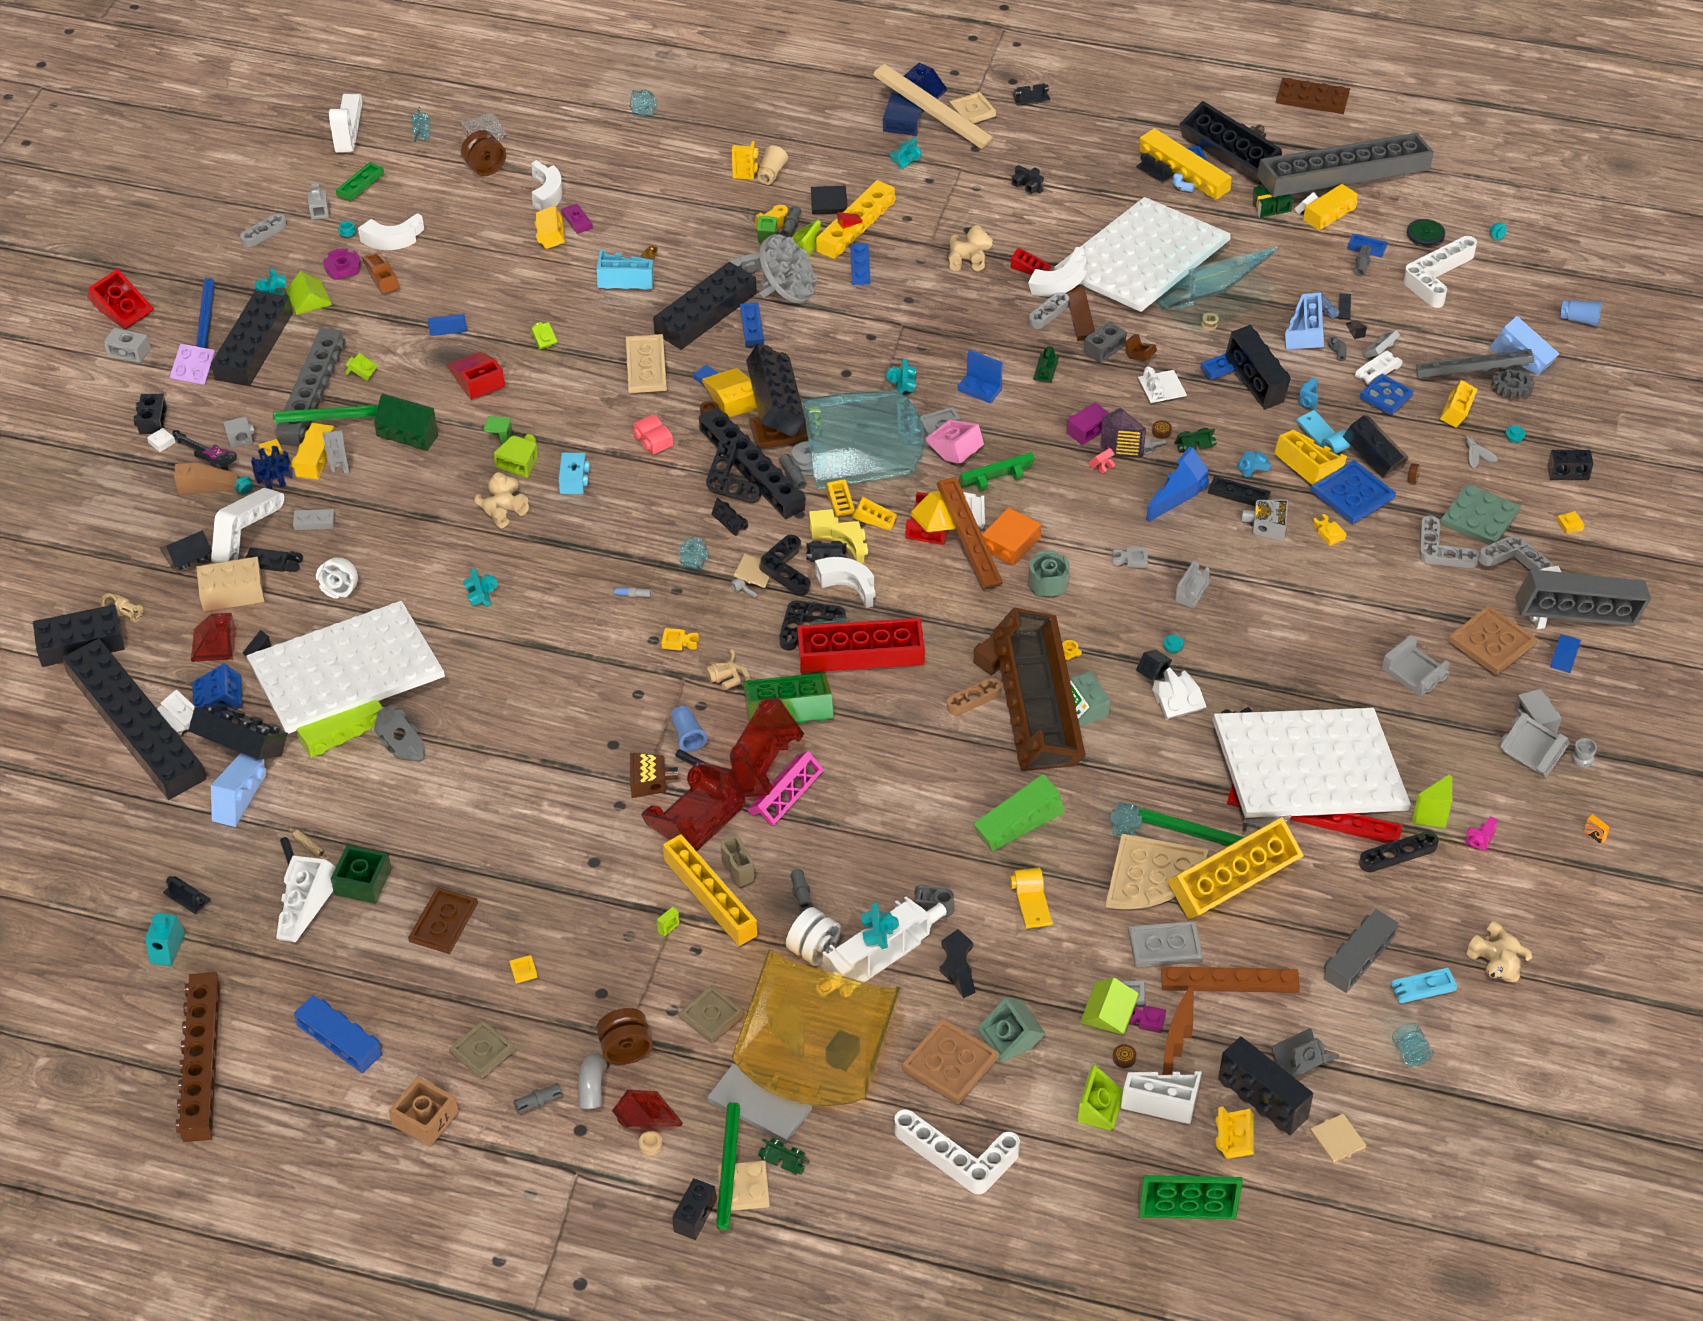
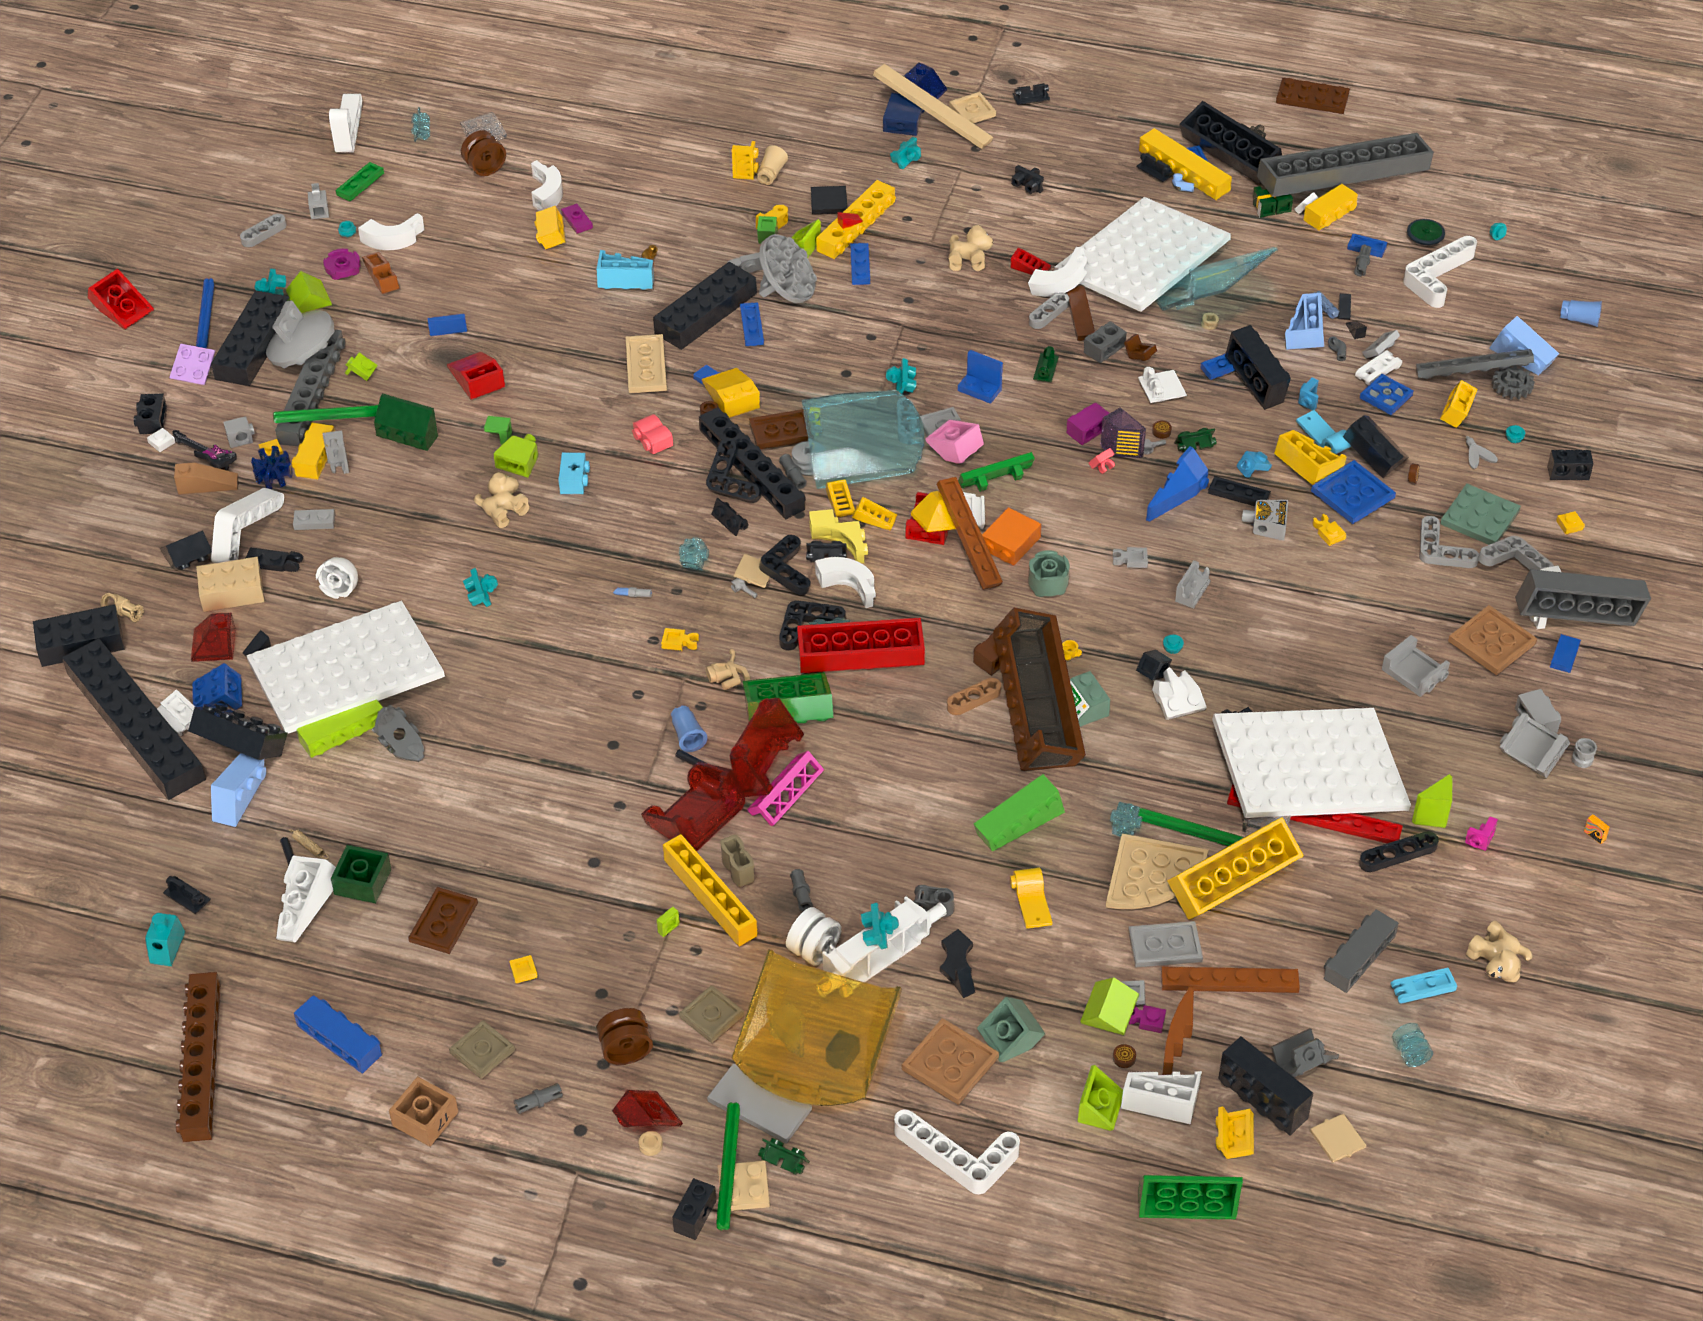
(127, 345): light grey brick -> none
(243, 485): teal plate -> none
(298, 335): none -> light grey bracket
(543, 335): lime bracket -> none
(590, 1081): light grey cylinder -> none
(642, 102): clear light blue brick -> none
(649, 774): reddish brown torso -> none
(775, 389): black brick -> none
(791, 221): dark grey pin -> none

